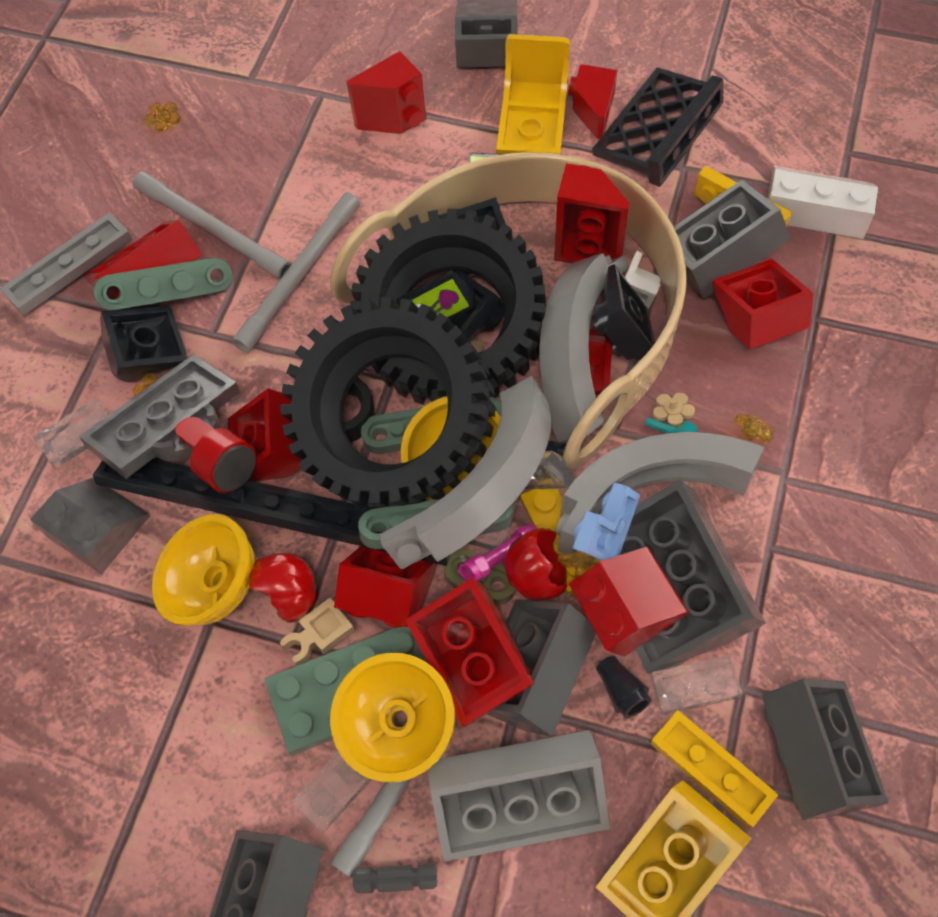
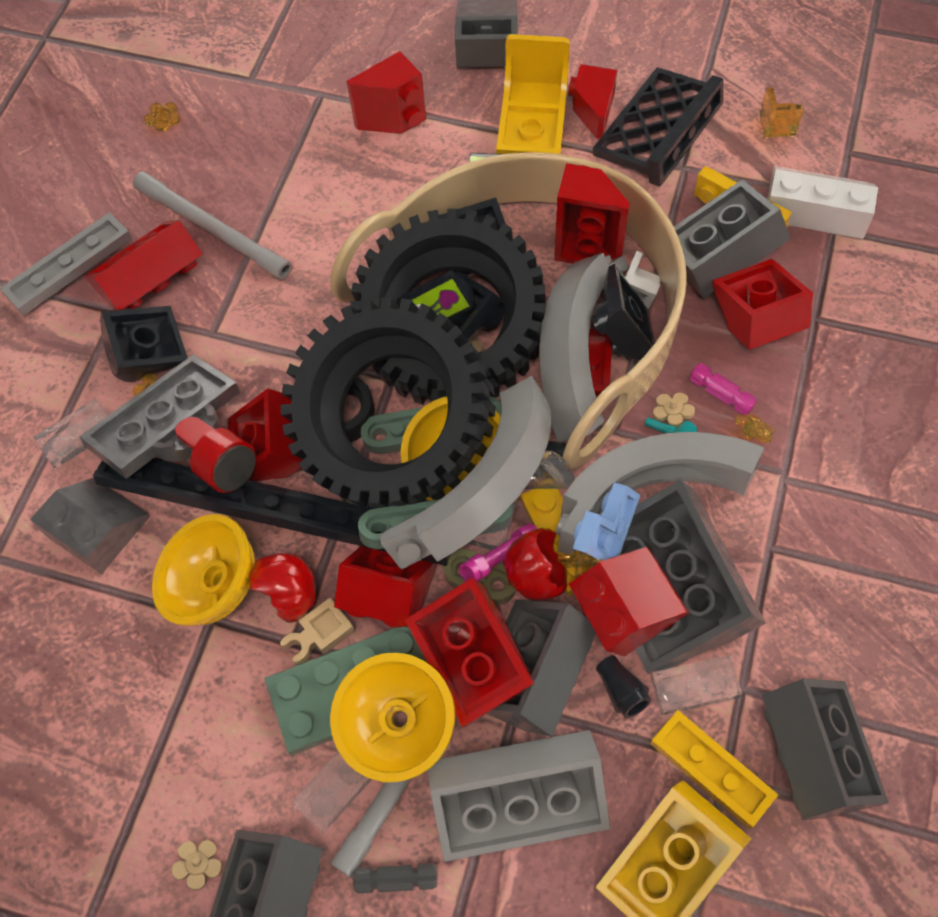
(162, 283): sand green plate -> none
(196, 864): none -> tan plant
(258, 322): light grey piece -> none
(723, 389): none -> dark pink axle
(779, 118): none -> clear yellow panel

